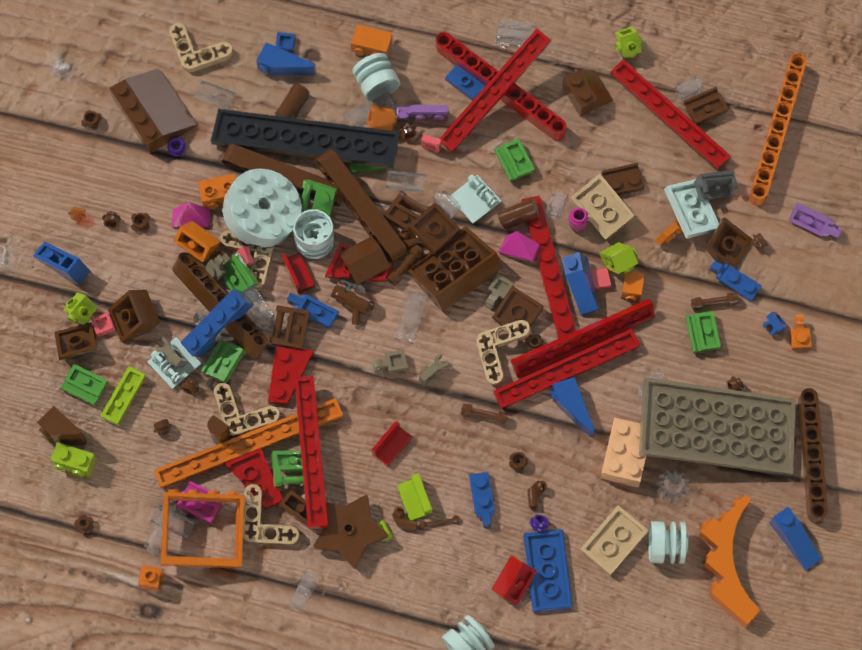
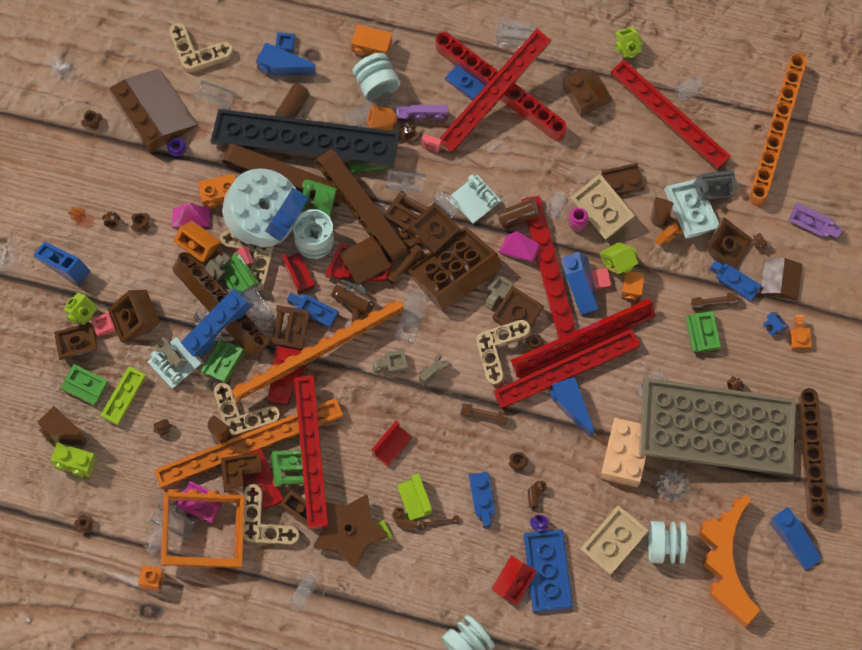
(190, 386): reddish brown plate -> none
(235, 467): none -> reddish brown plate
(286, 214): none -> blue slope
(311, 353): none -> orange plate
(514, 160): bright green plate -> none
(661, 212): none -> reddish brown brick
(705, 106): reddish brown plate -> none
(781, 278): none -> reddish brown slope

